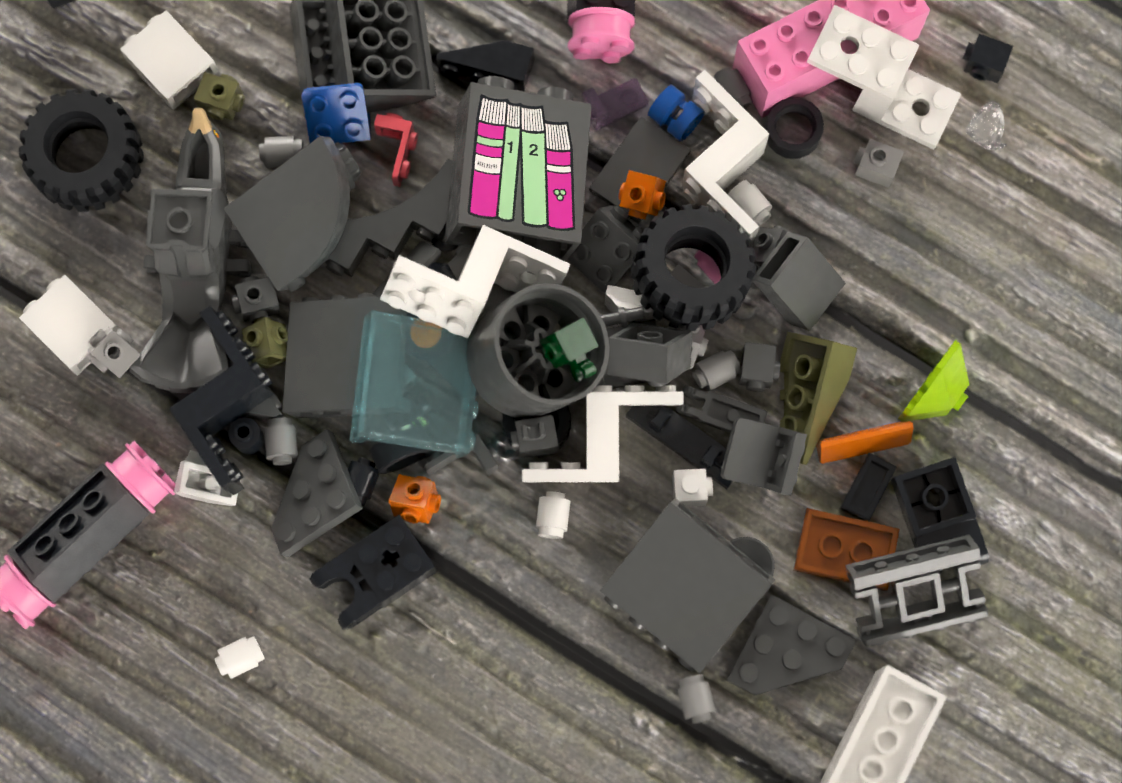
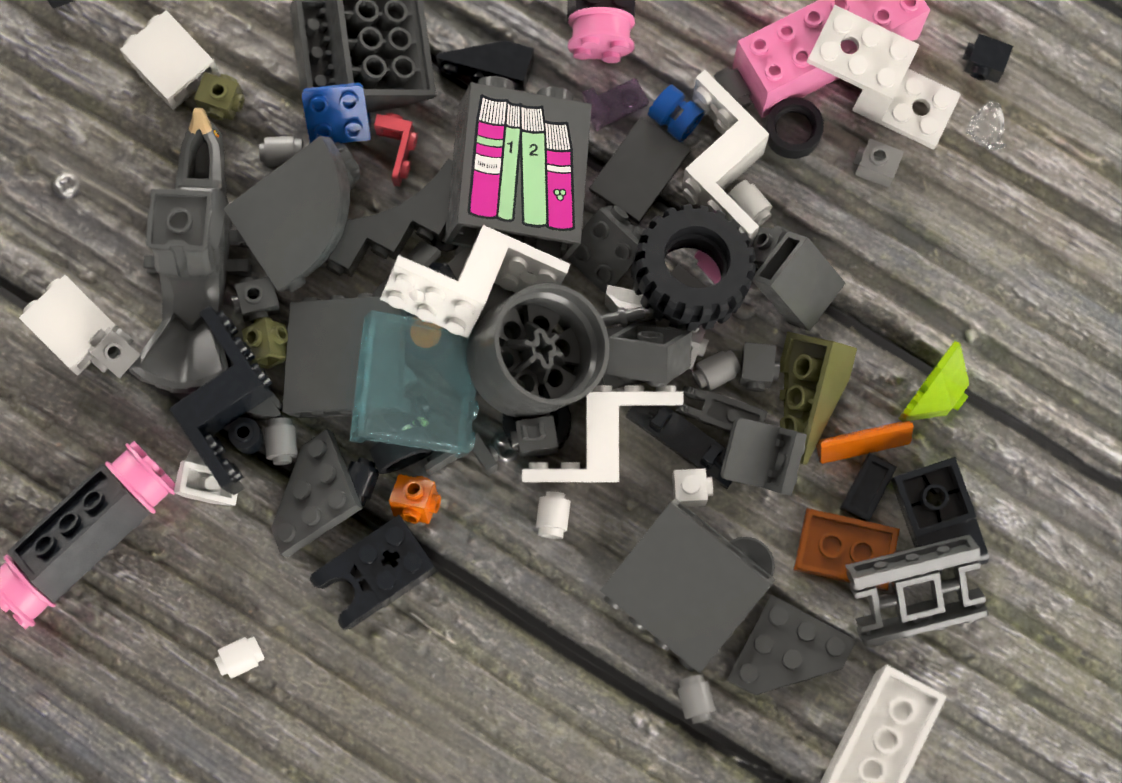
(58, 121): black tyre -> none
(570, 346): brick -> none
(642, 194): orange brick -> none

